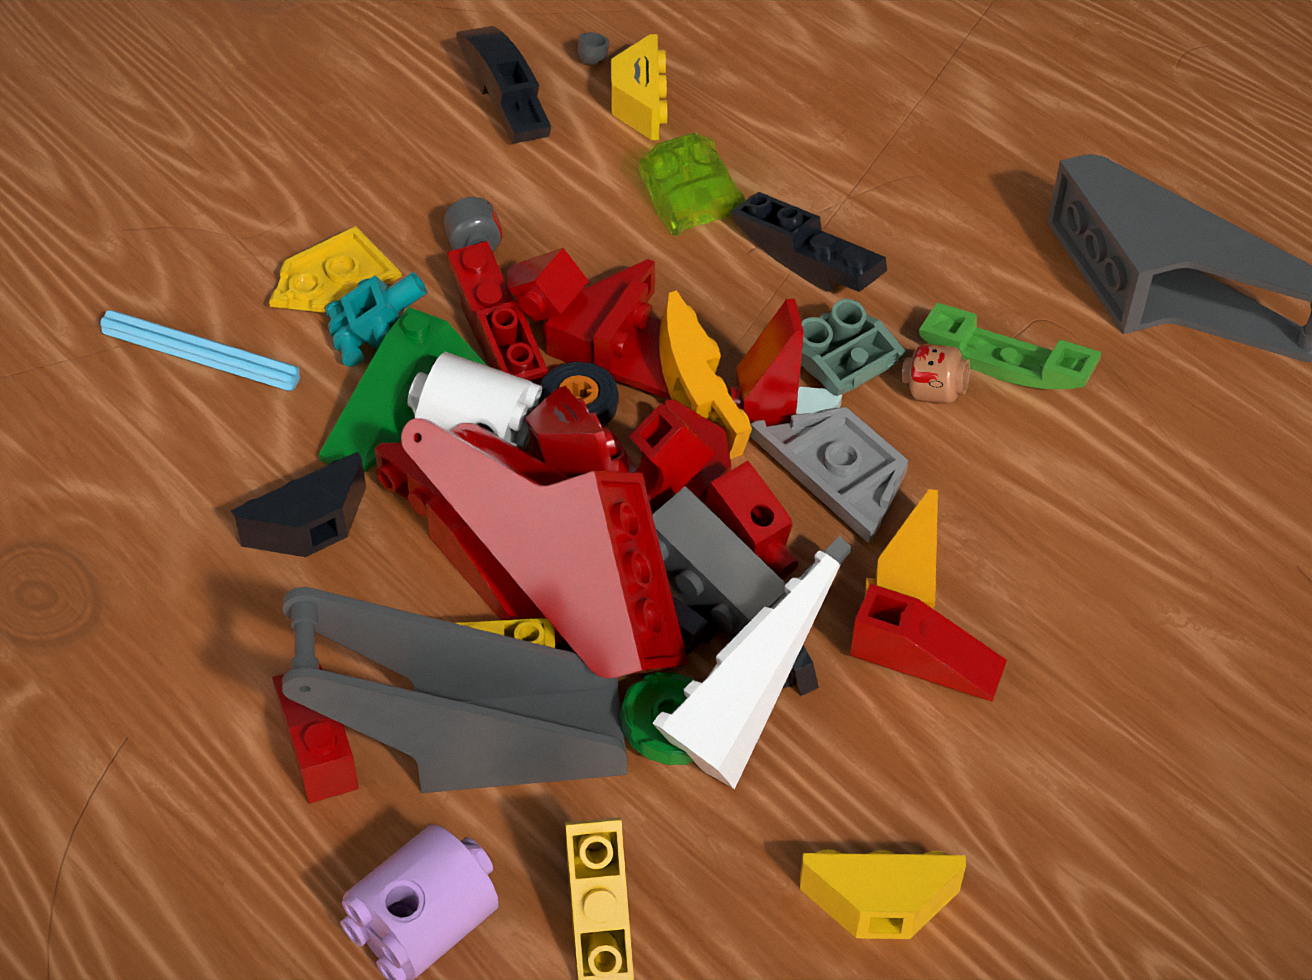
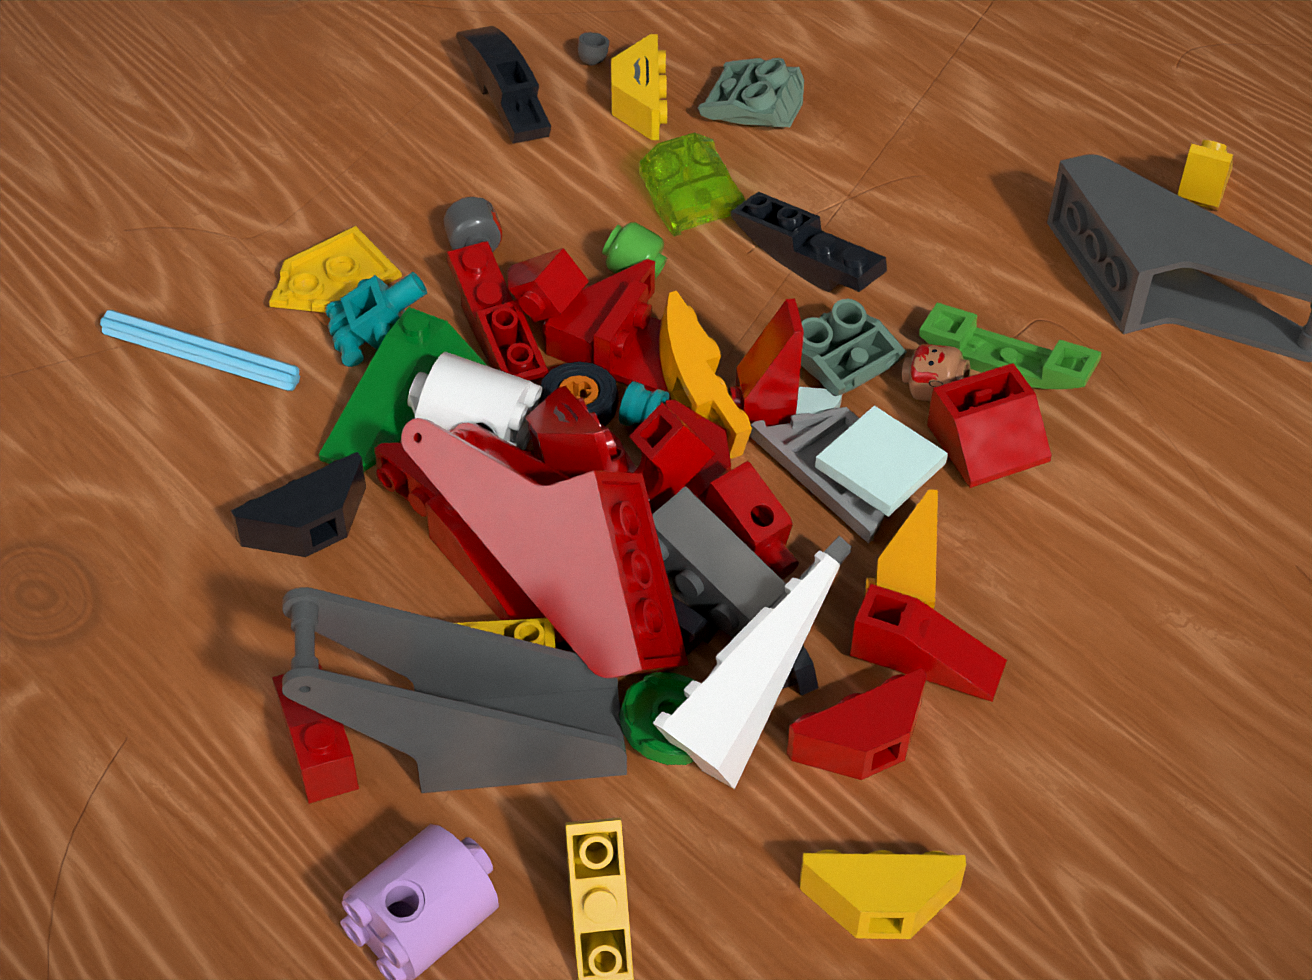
(631, 246): none -> bright green head
(639, 403): none -> teal wheel
(756, 93): none -> sand green slope
(861, 731): none -> red slope
(881, 460): none -> light aqua tile
(989, 425): none -> red slope
(1206, 174): none -> yellow slope

